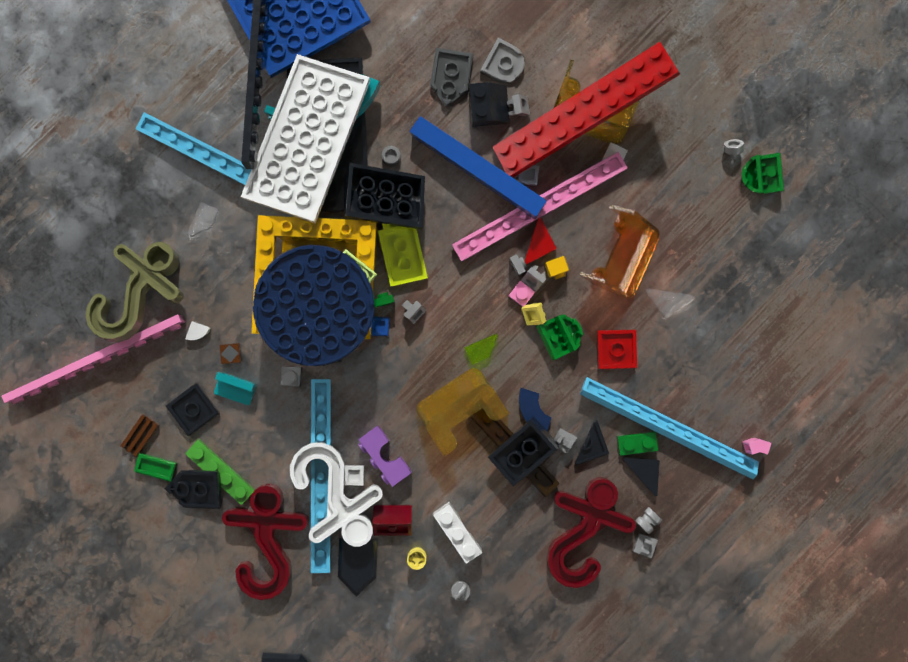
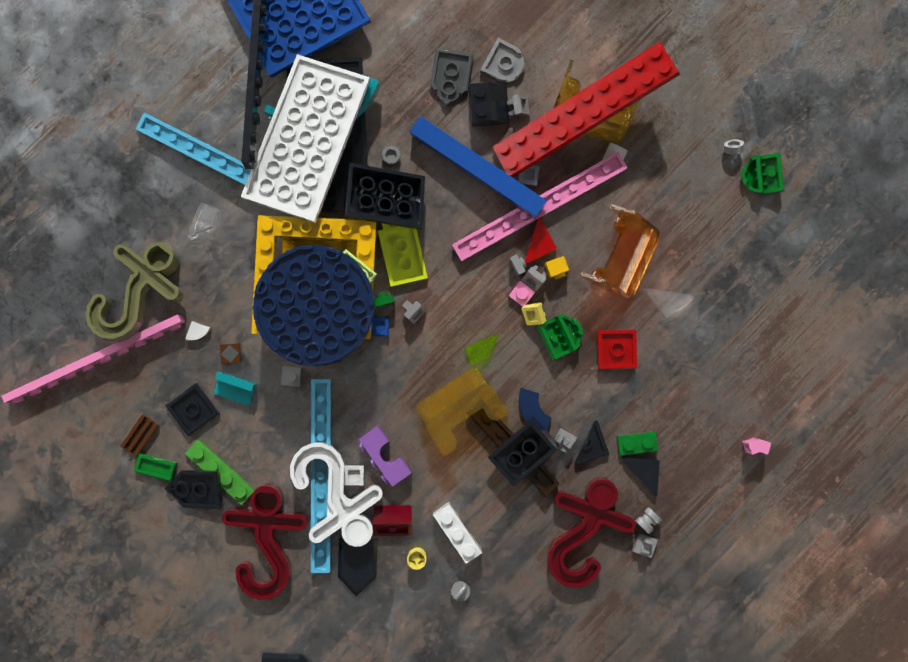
(670, 428): medium azure plate -> none

